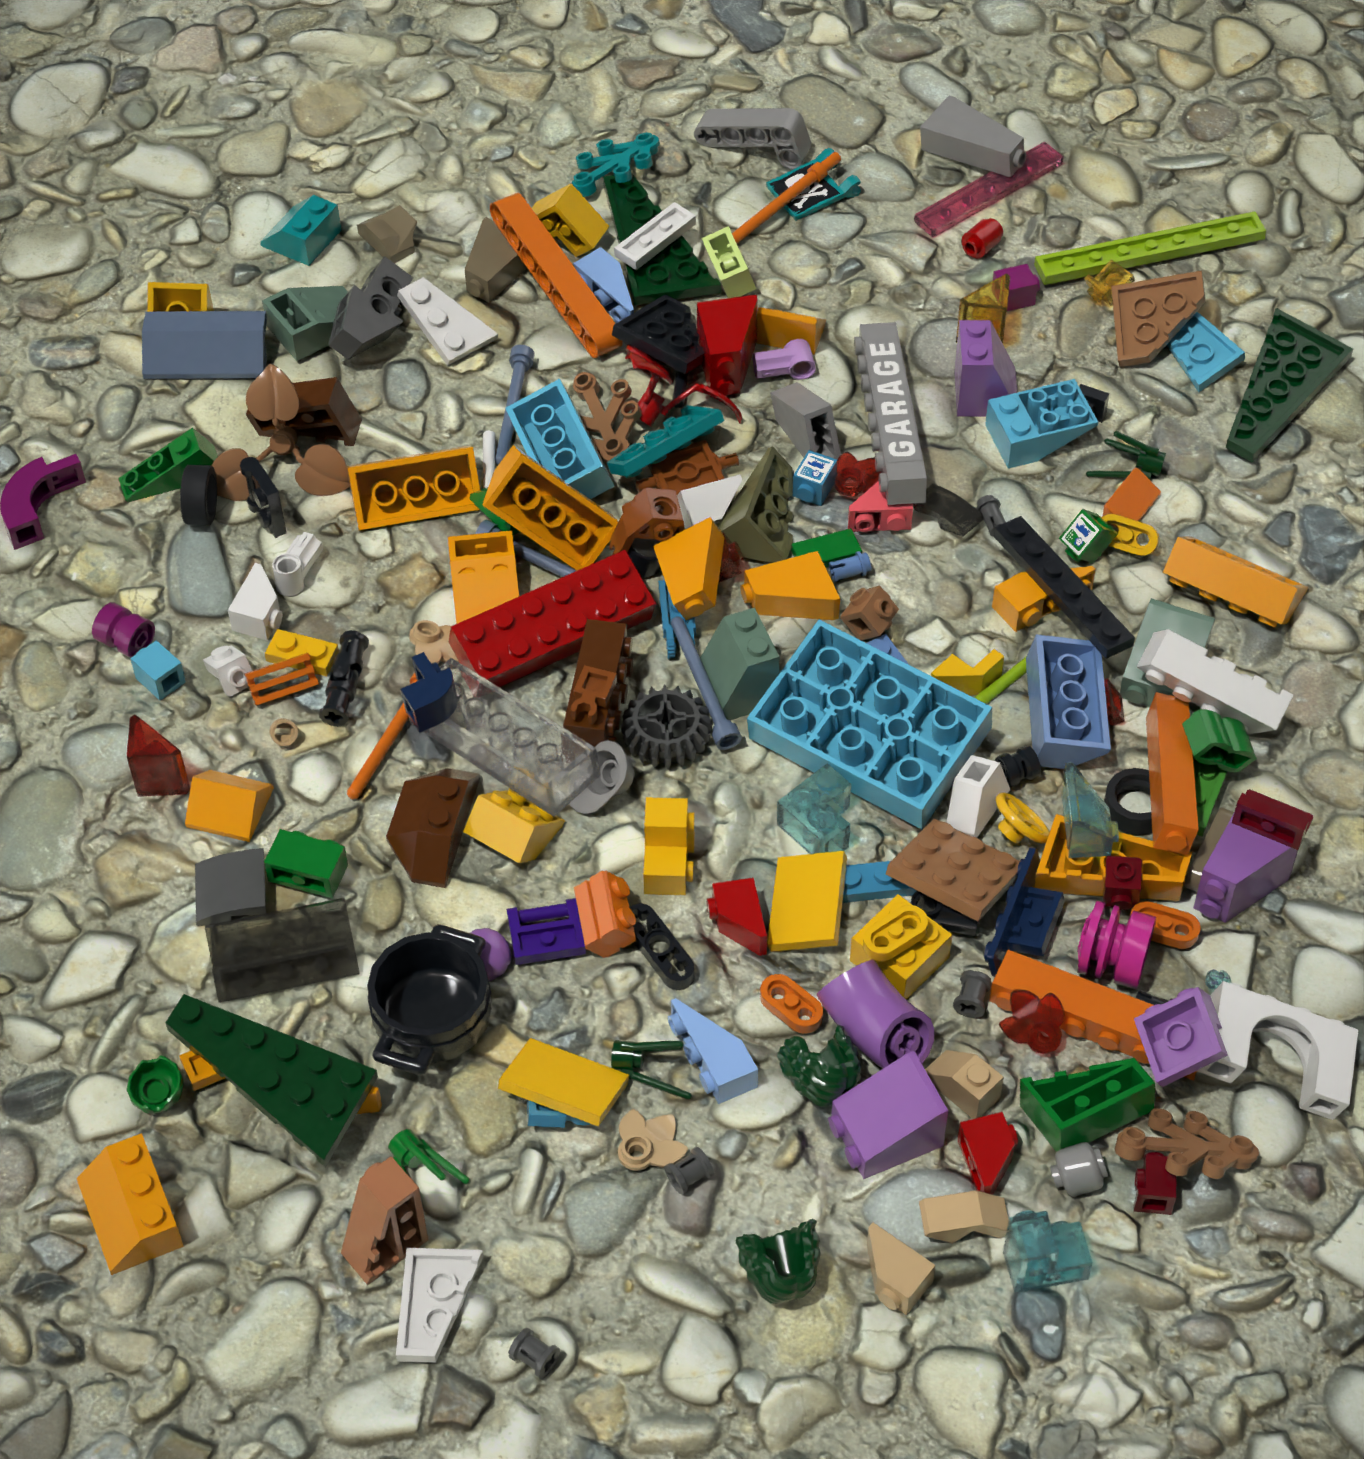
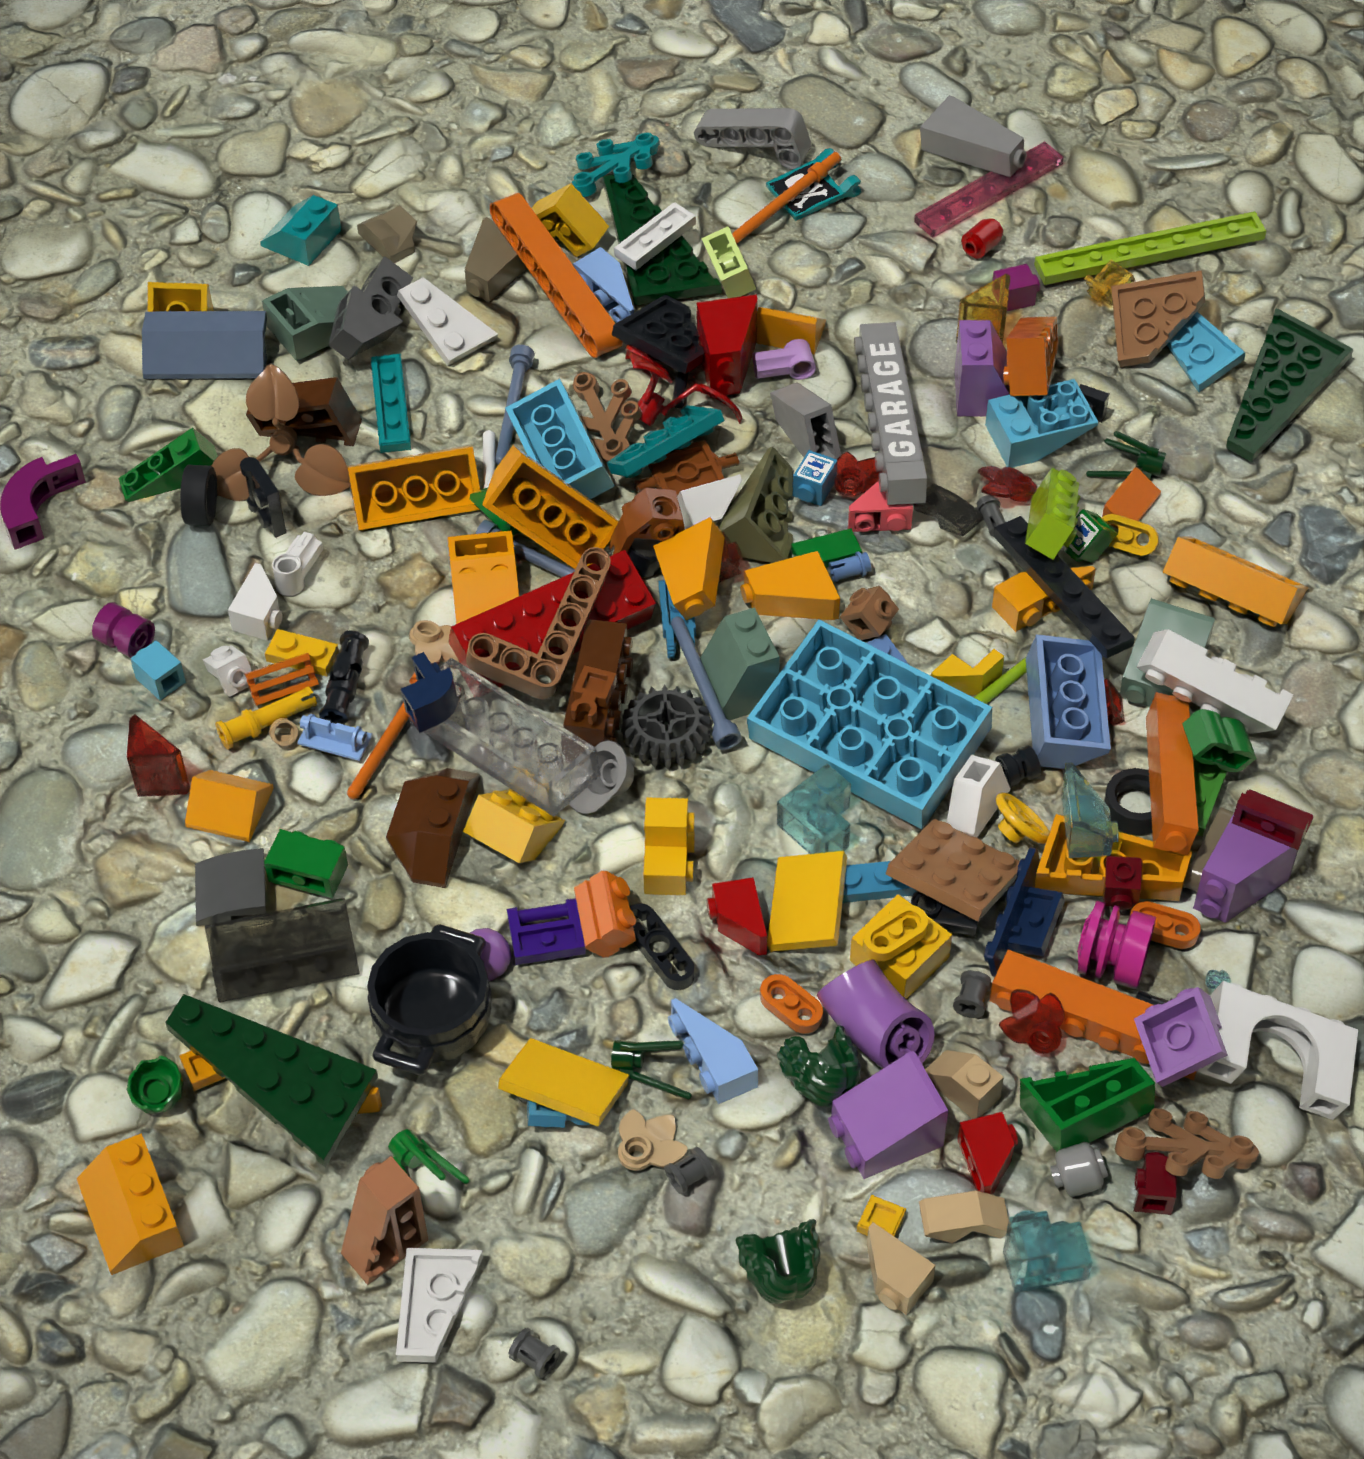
(252, 722): none -> yellow pin
(333, 737): none -> light blue hinge
(390, 403): none -> teal tile
(557, 636): none -> medium nougat beam
(882, 1213): none -> yellow tile
(1007, 483): none -> clear red plate
(1031, 356): none -> orange wedge
(1053, 513): none -> lime brick

